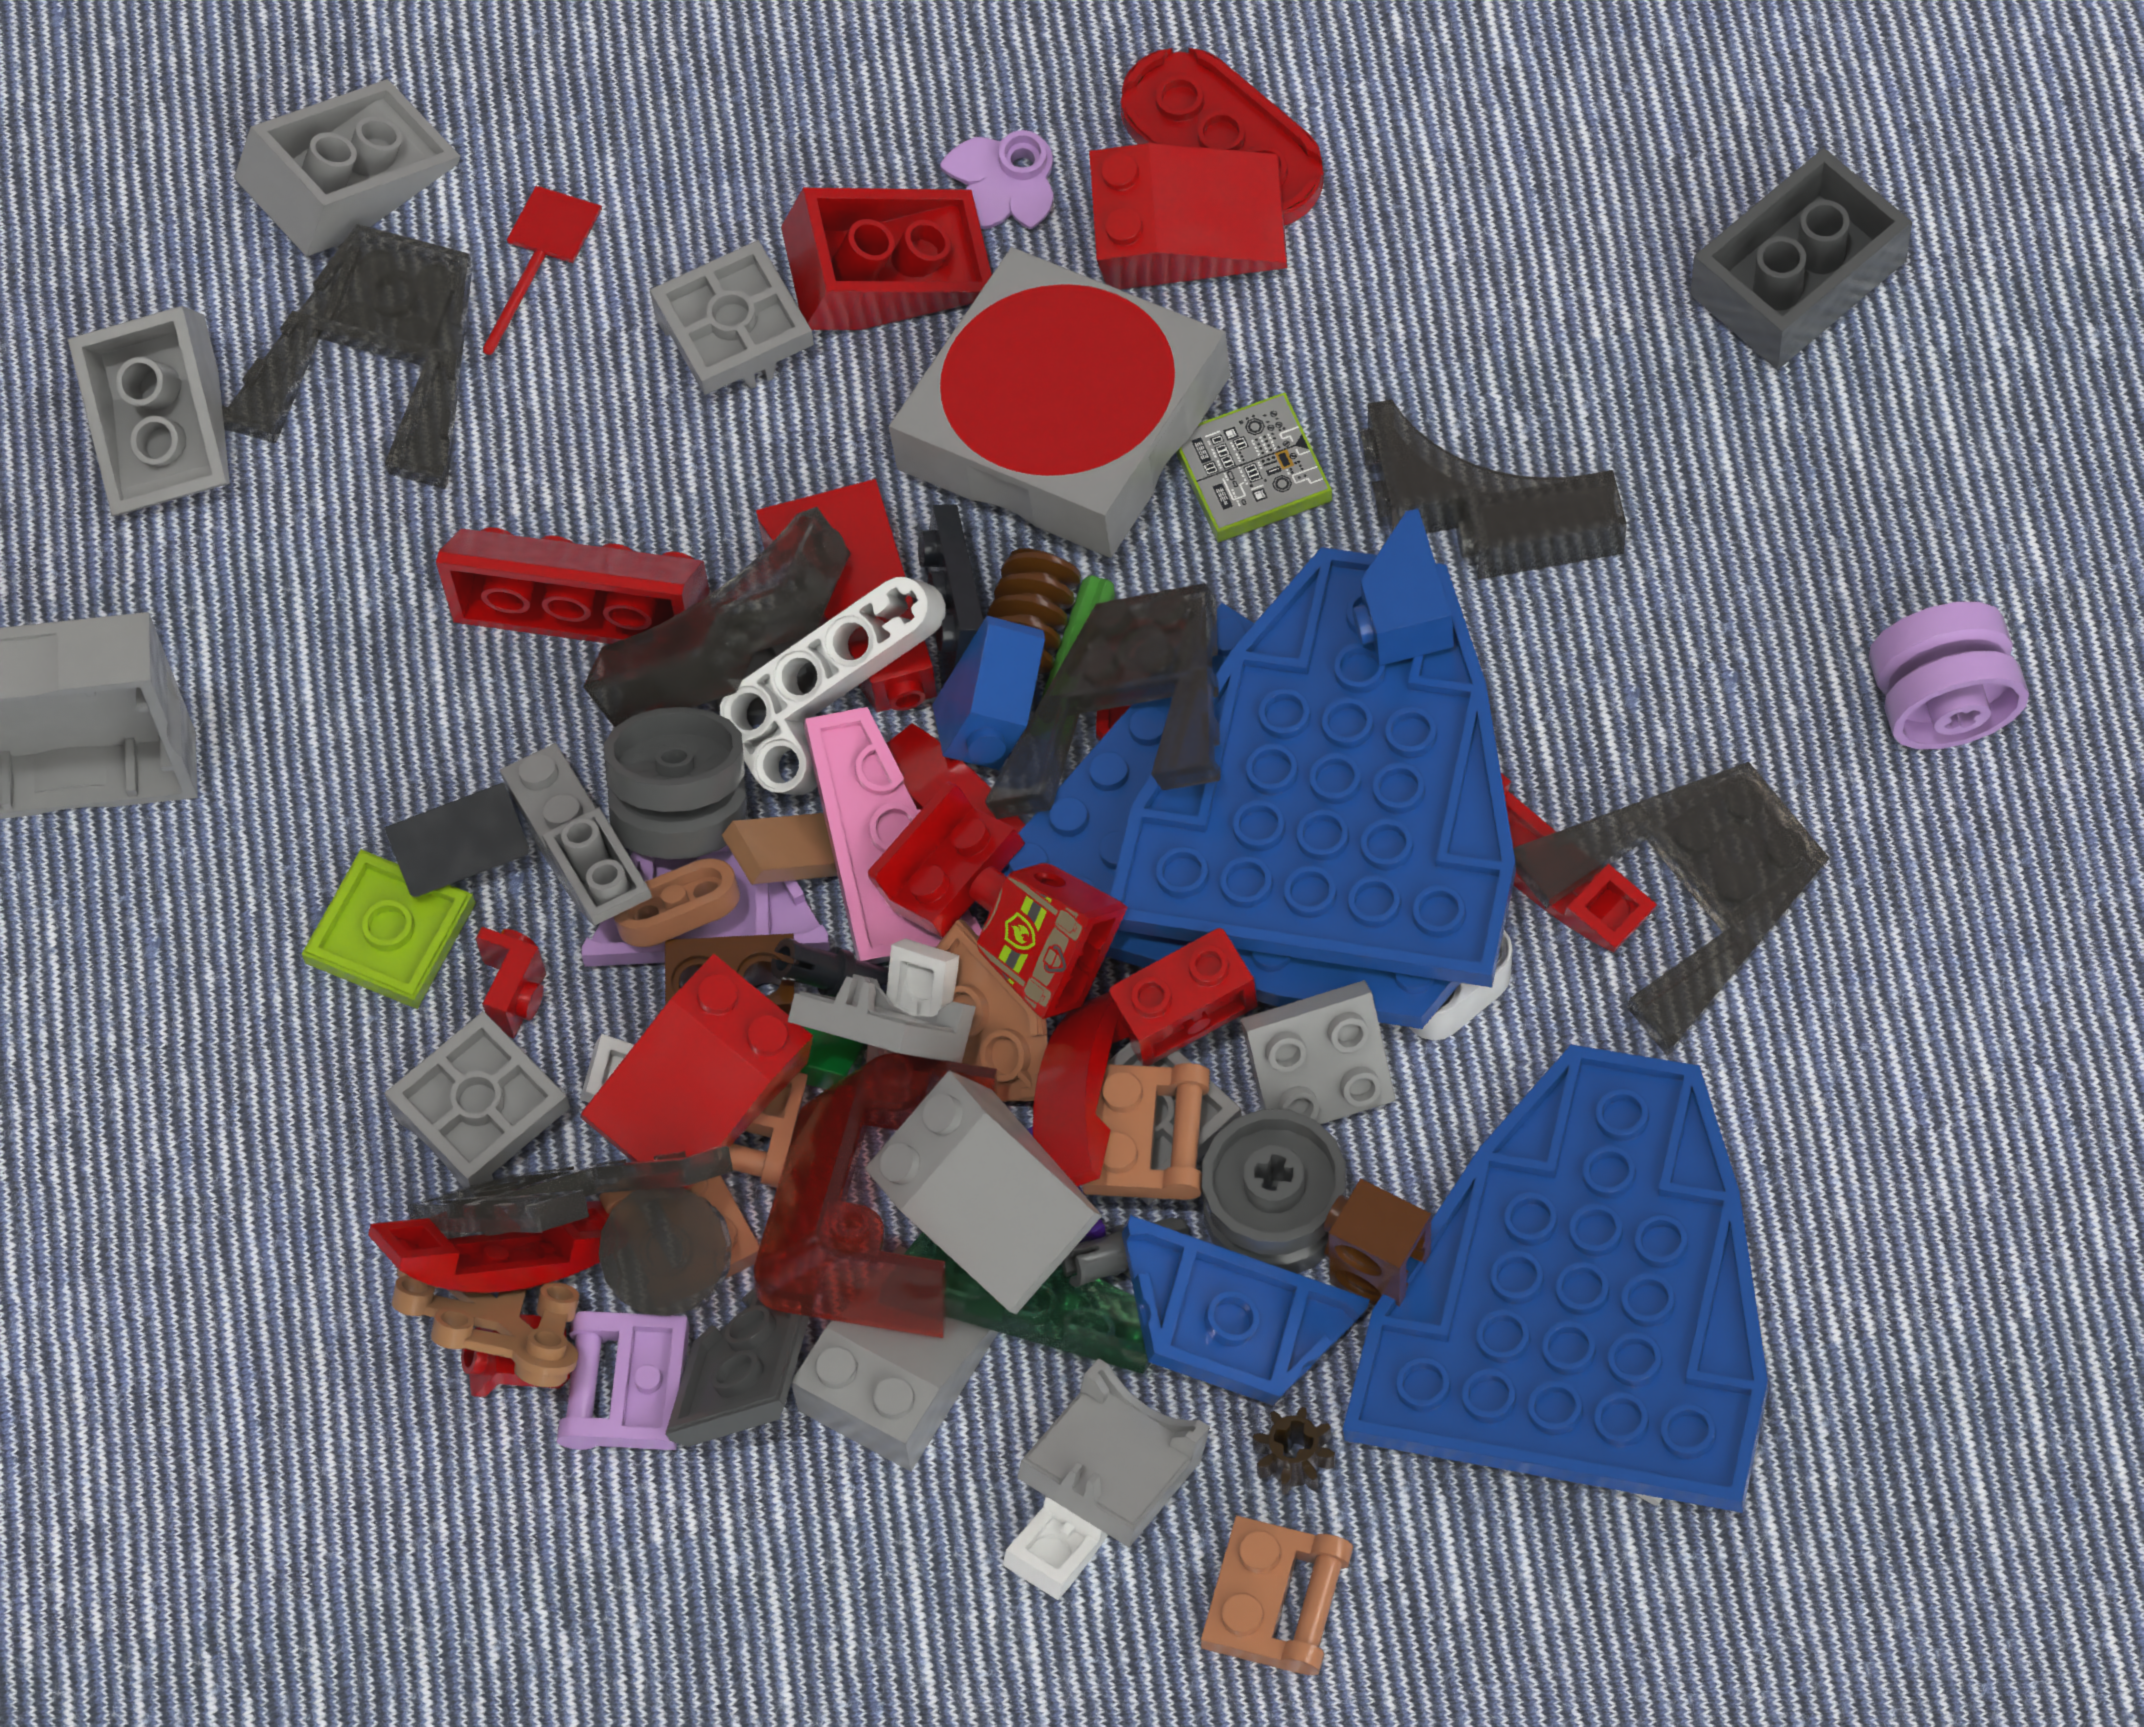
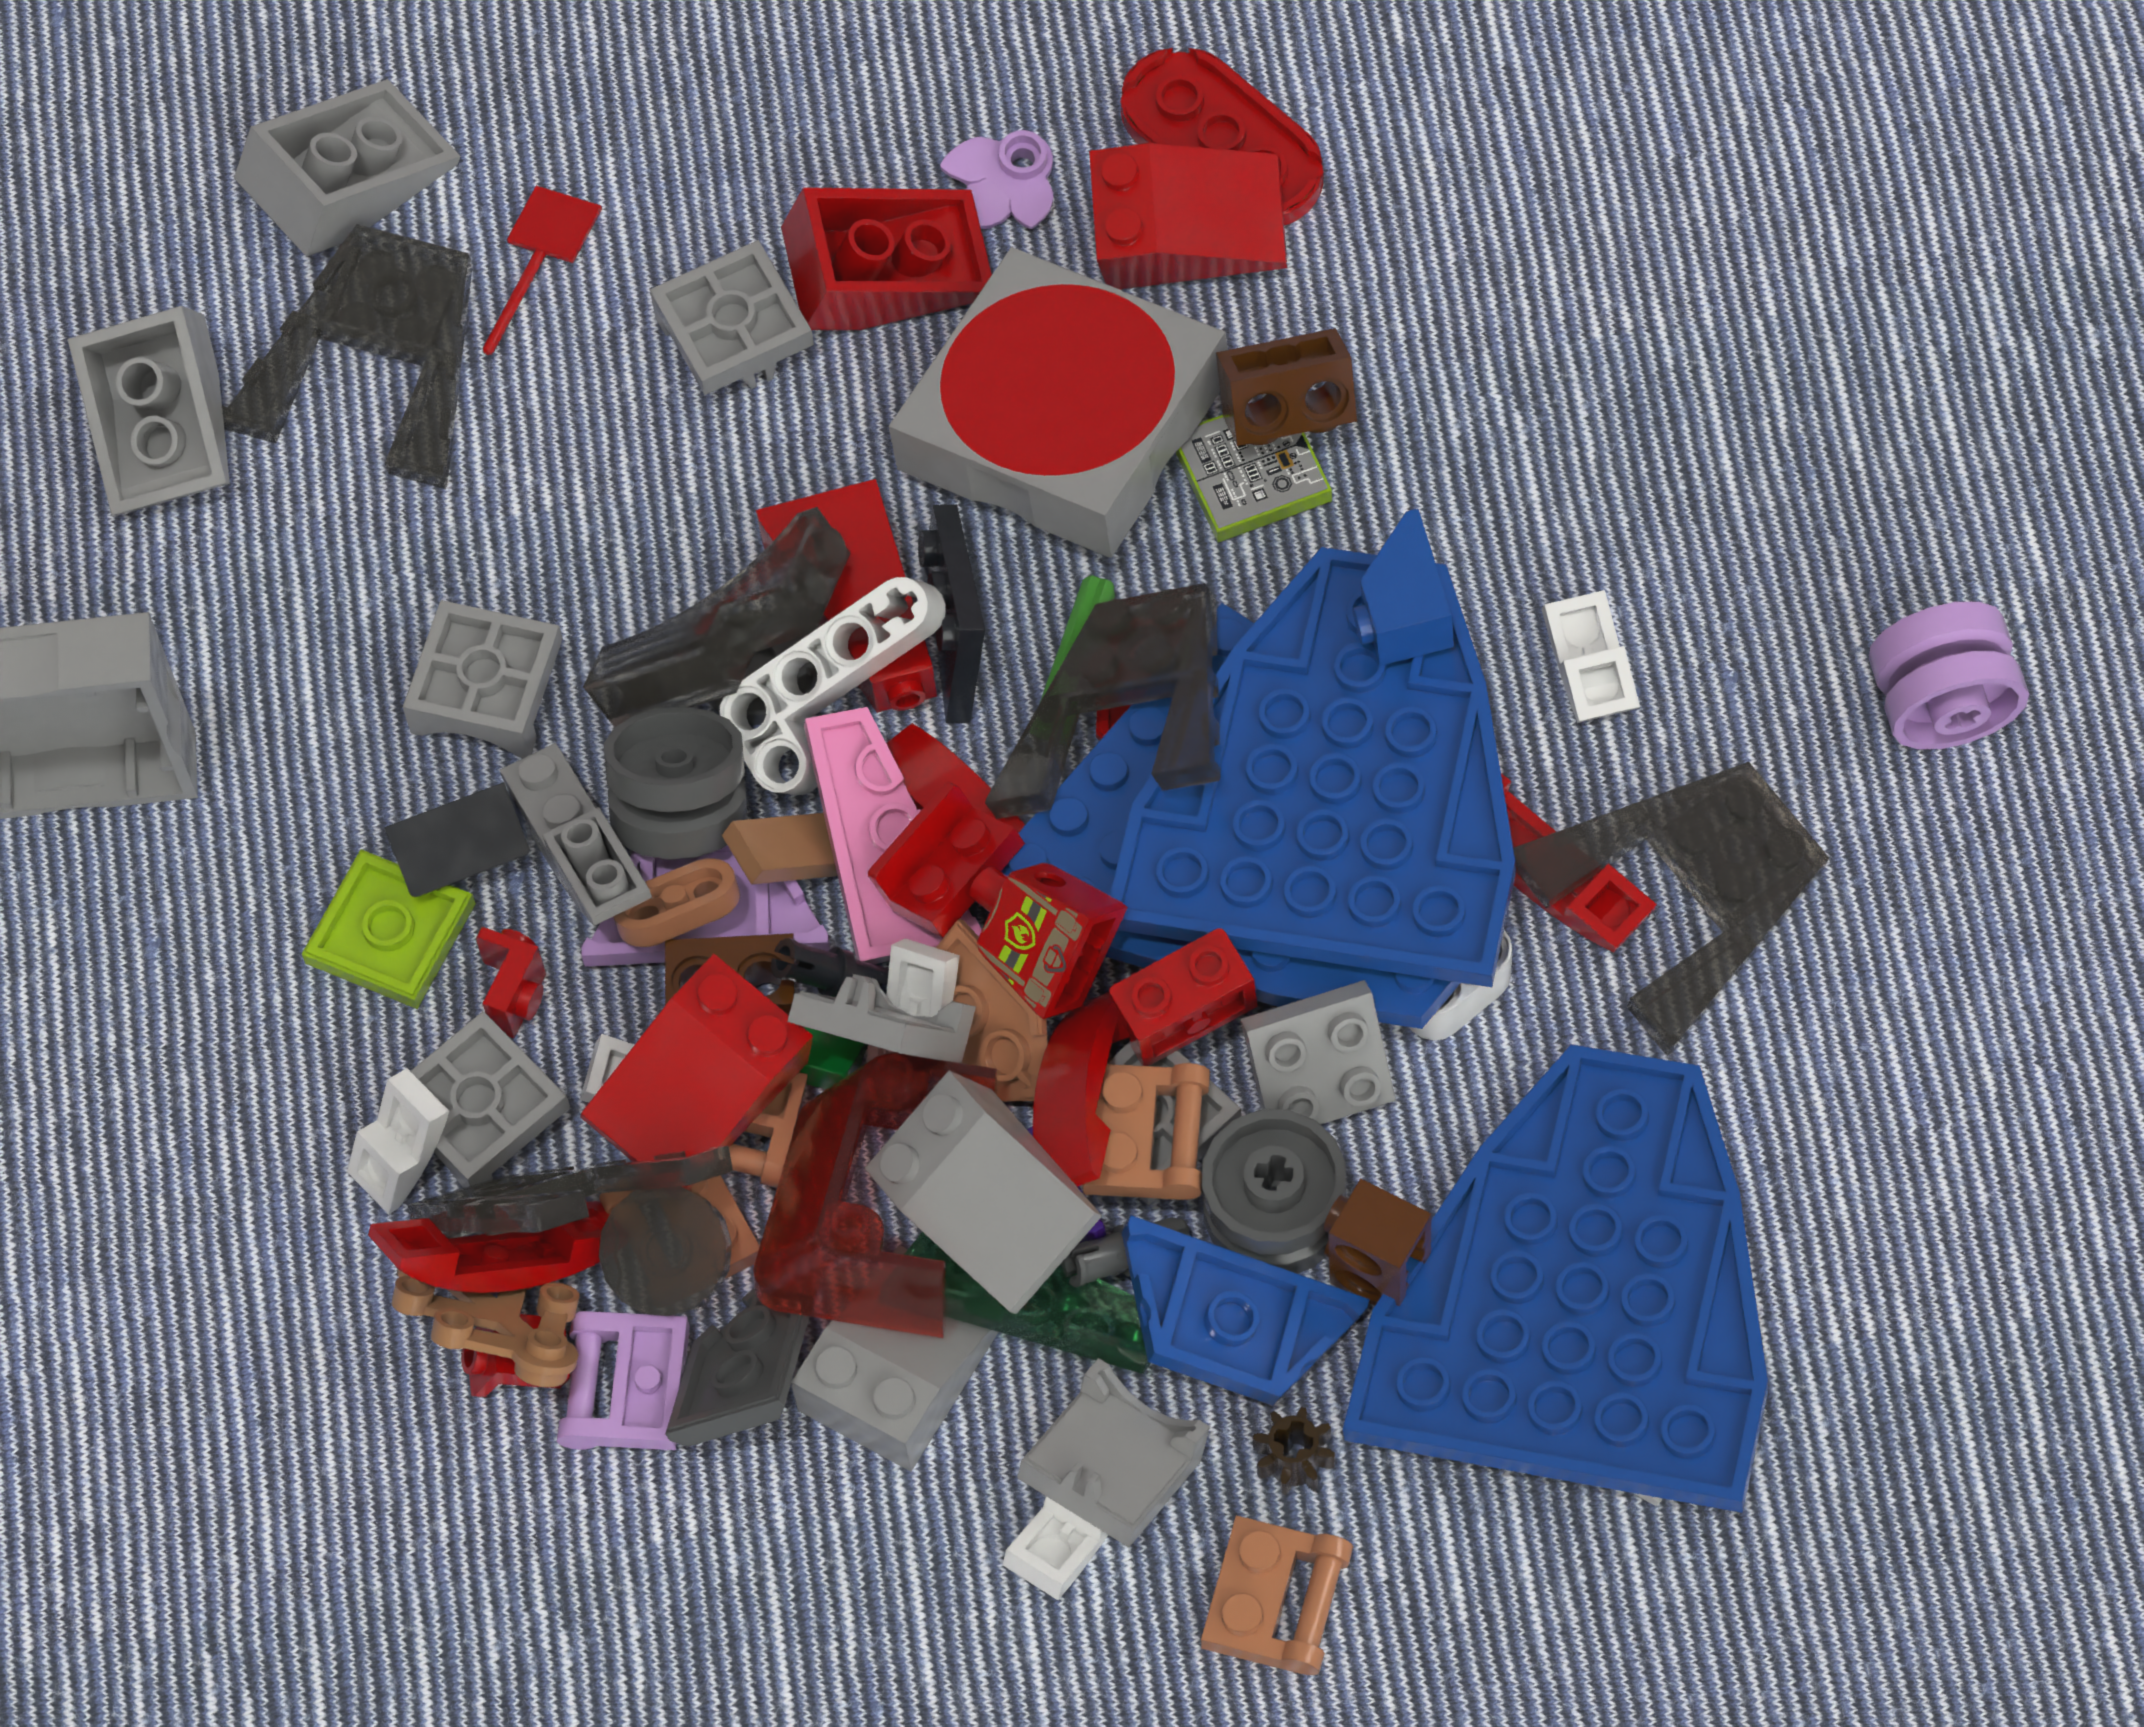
(400, 1143): none -> white slope
(482, 676): none -> light grey piece
(564, 586): red slope -> none
(989, 693): blue slope -> none
(1035, 594): reddish brown piece -> none
(1285, 374): none -> reddish brown brick
(1498, 516): clear smoke arch -> none
(1590, 656): none -> white slope
(1800, 258): dark grey brick -> none

